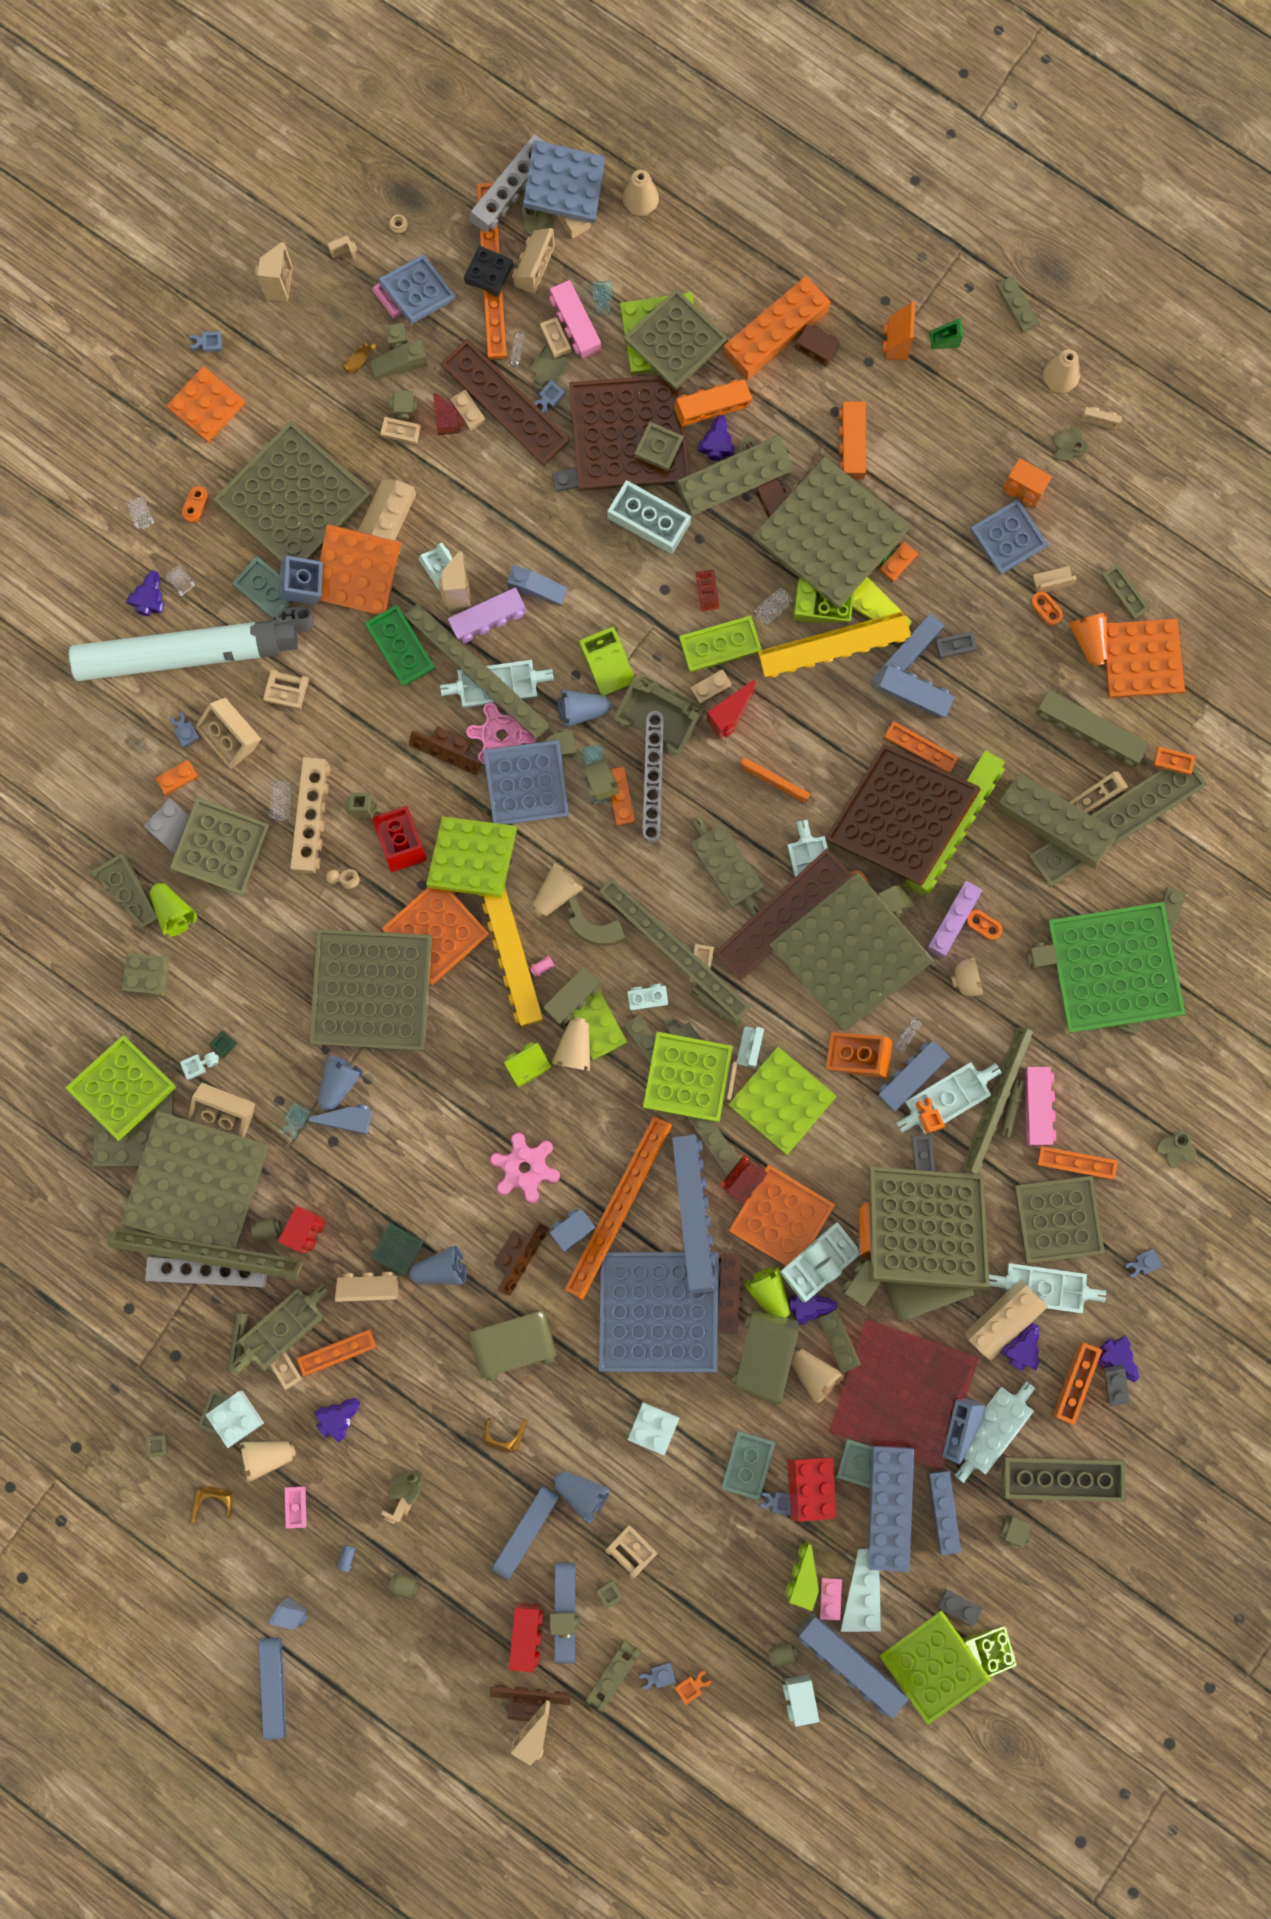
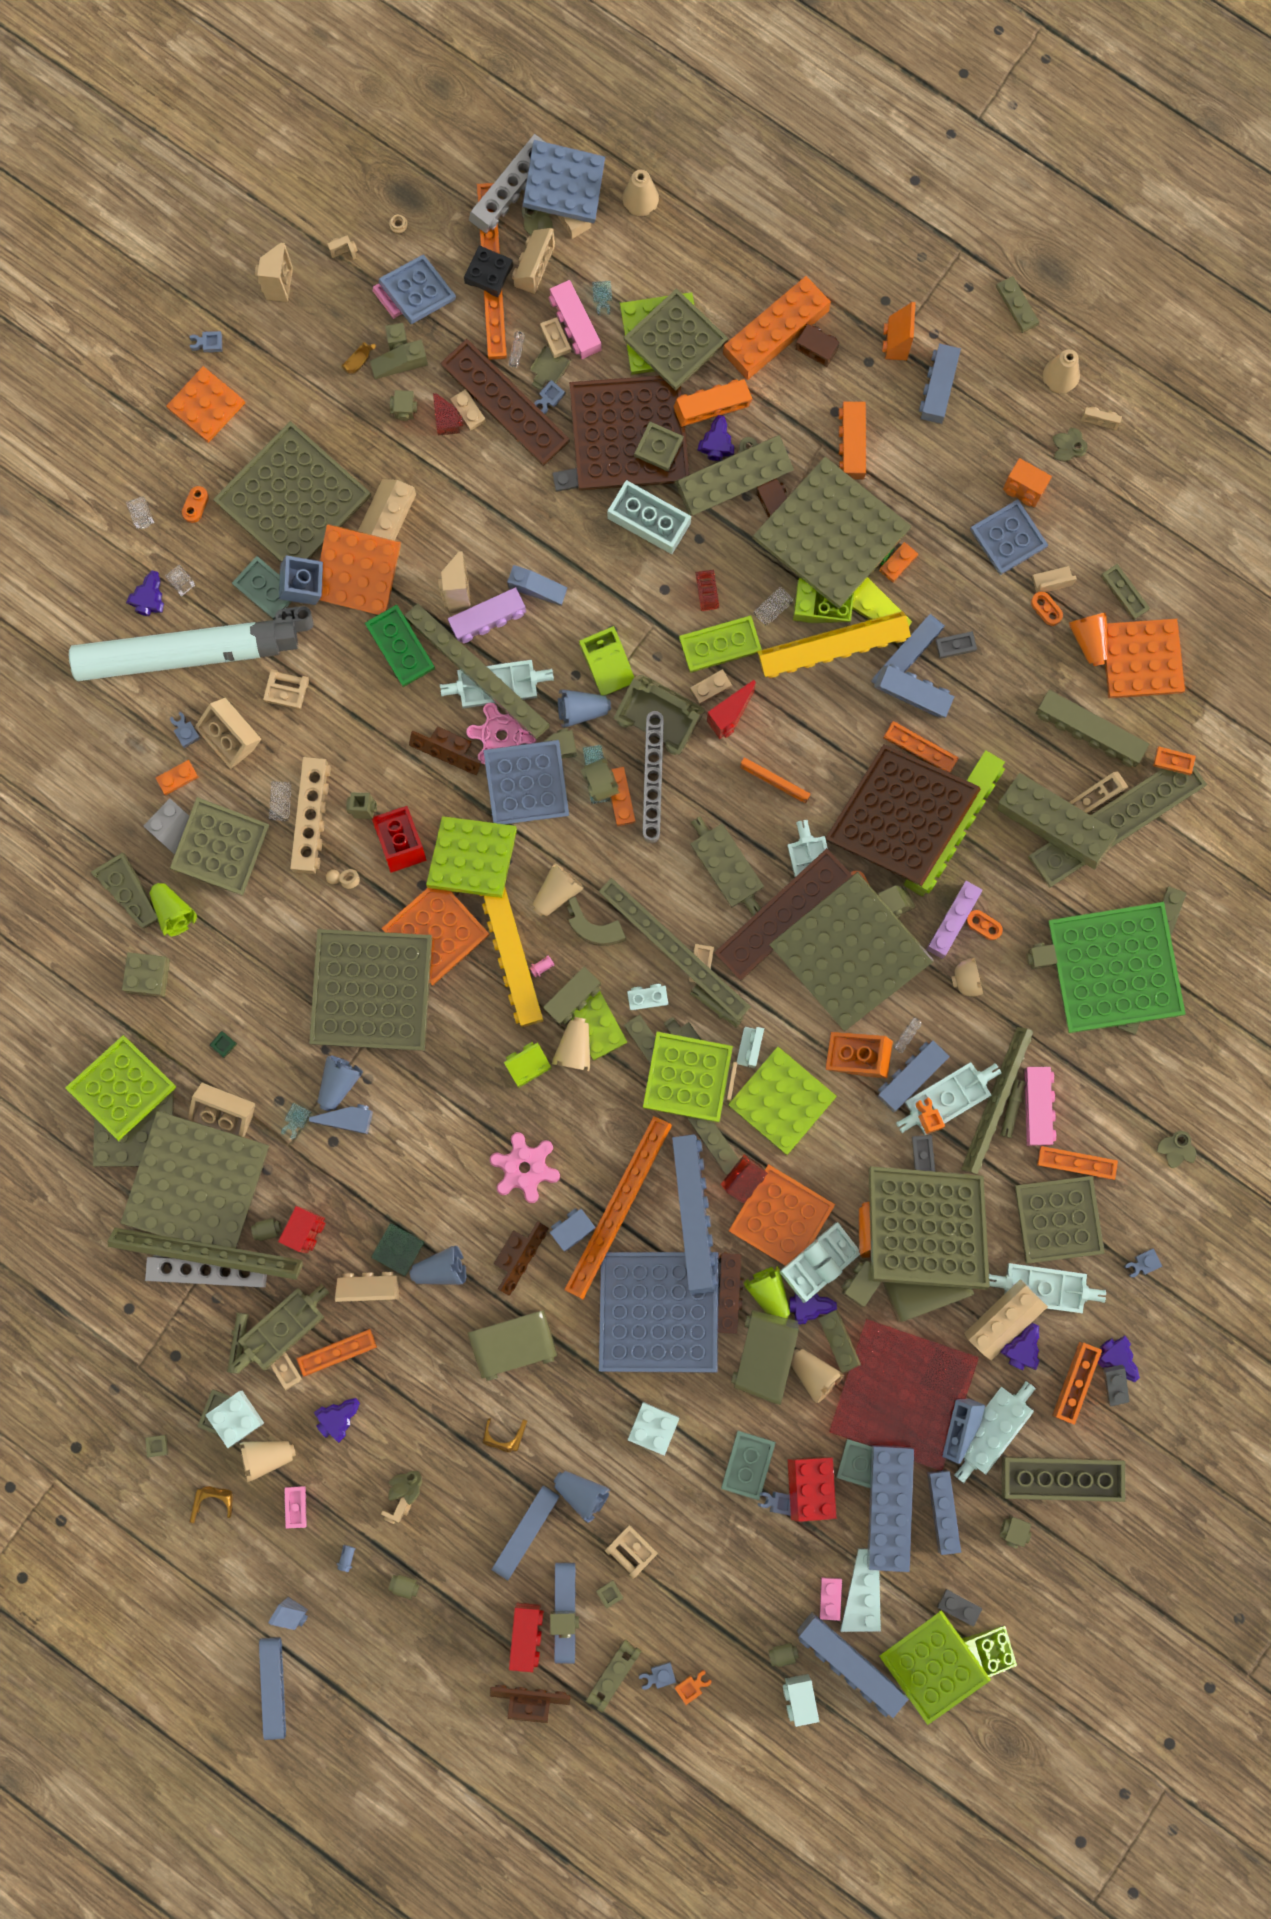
(194, 1065): light aqua plate -> none
(400, 430): tan plate -> none
(435, 562): light aqua bracket -> none
(530, 1740): tan slope -> none
(804, 1585): lime slope -> none
(940, 383): none -> sand blue brick
(947, 336): green slope -> none

